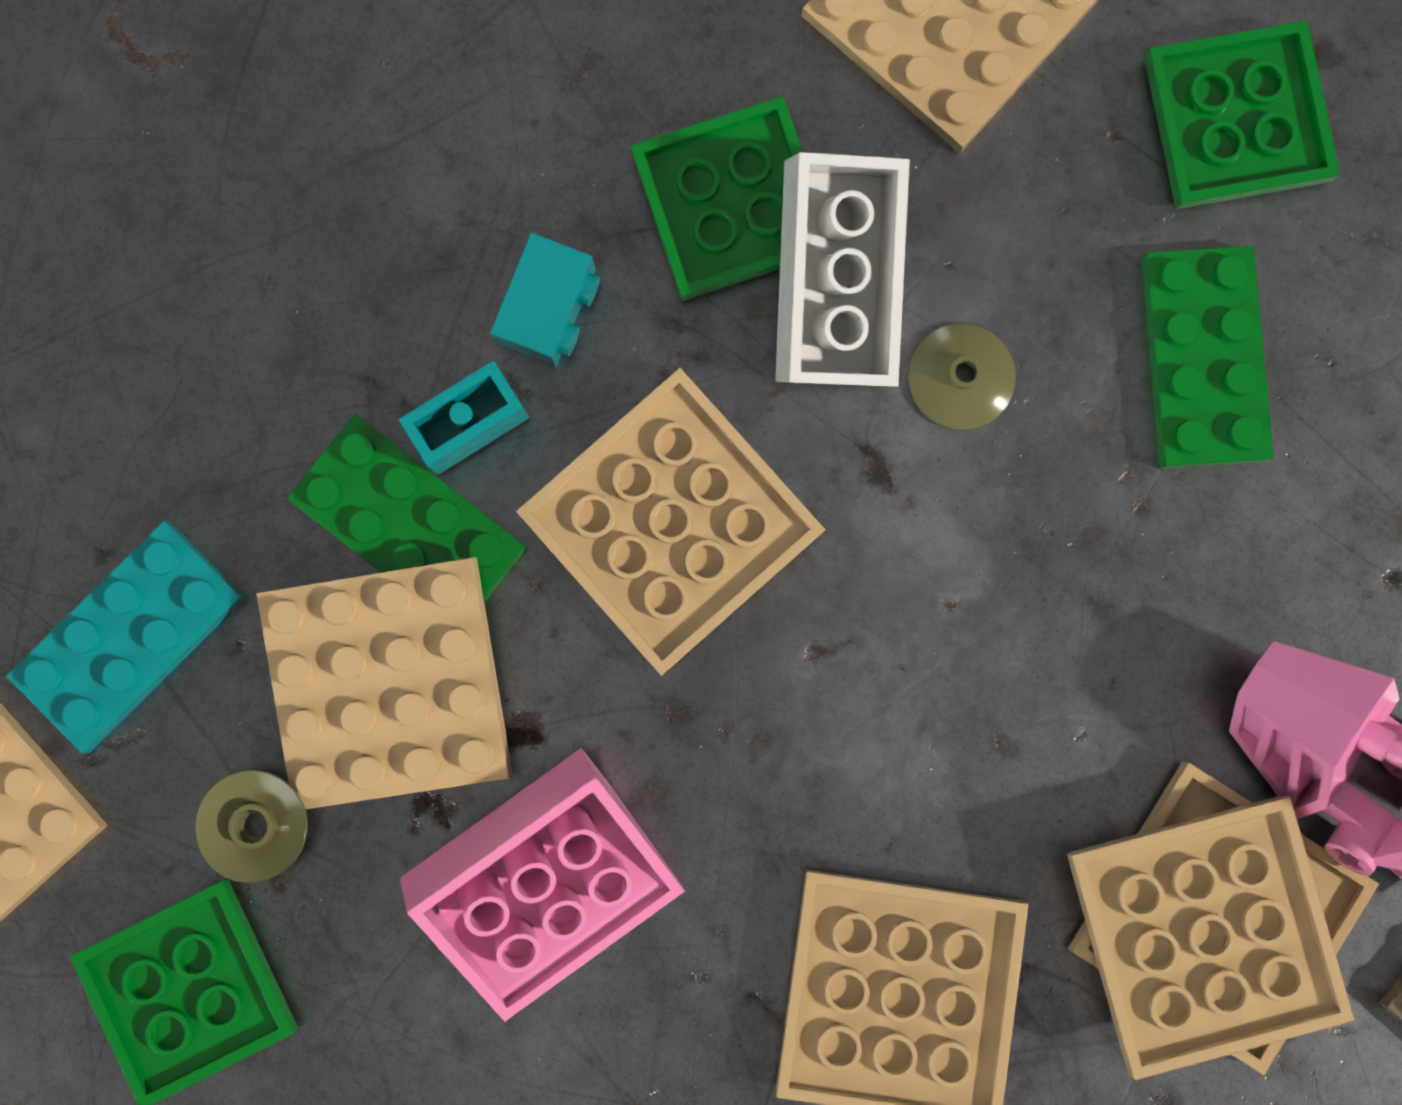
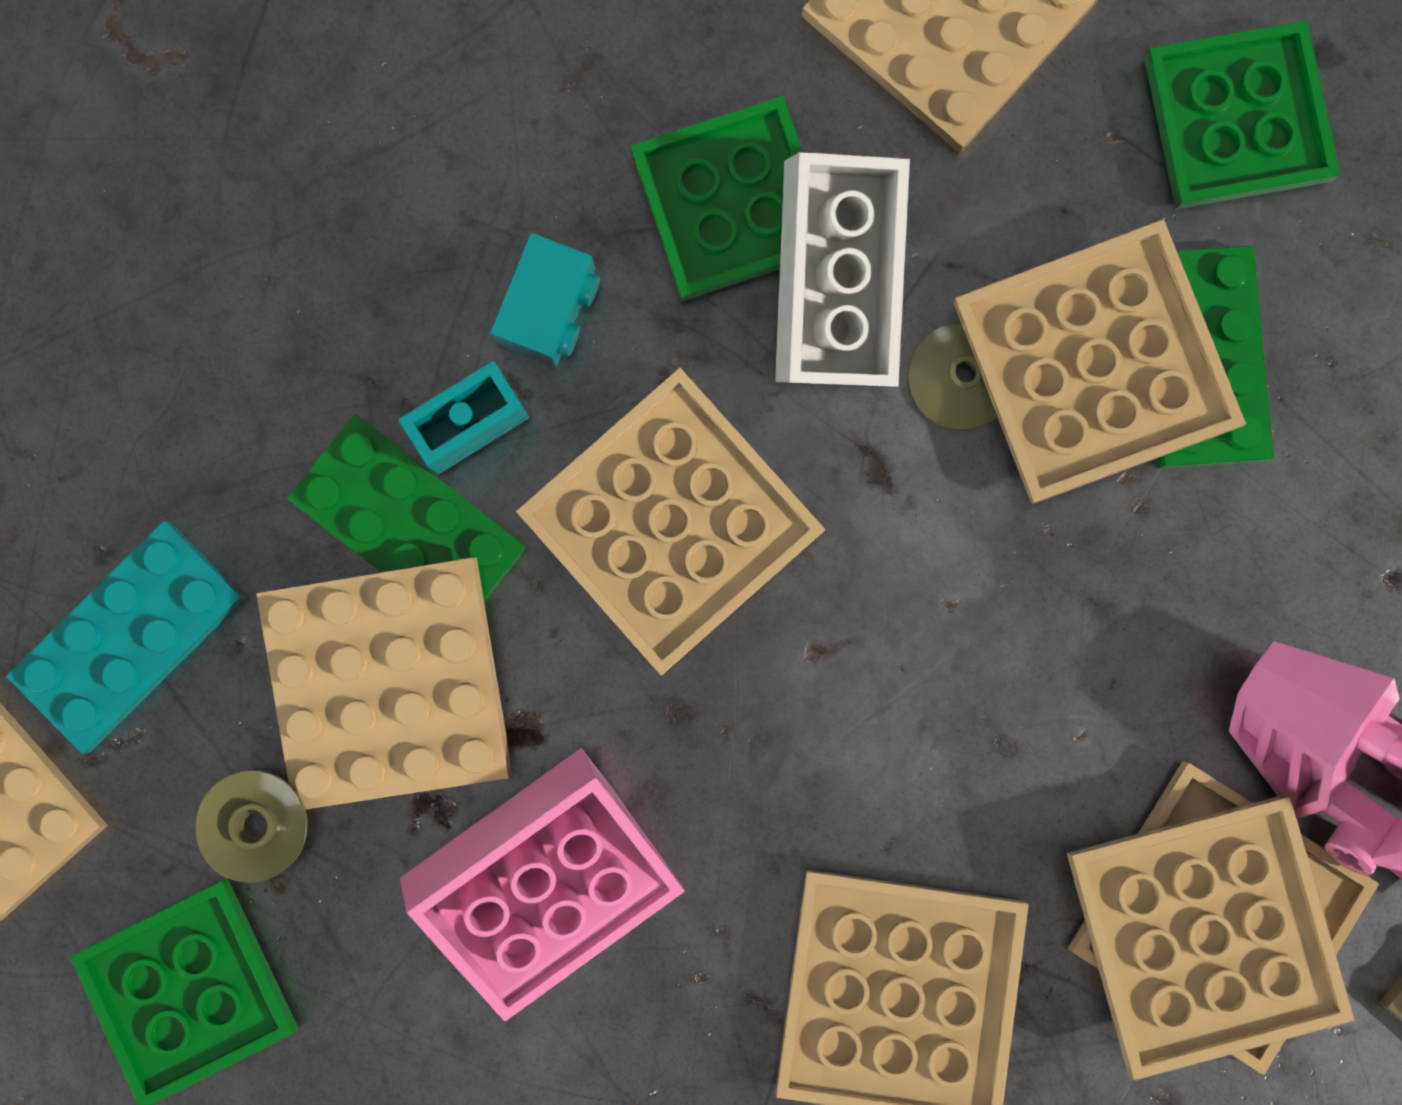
(1098, 362): none -> tan plate

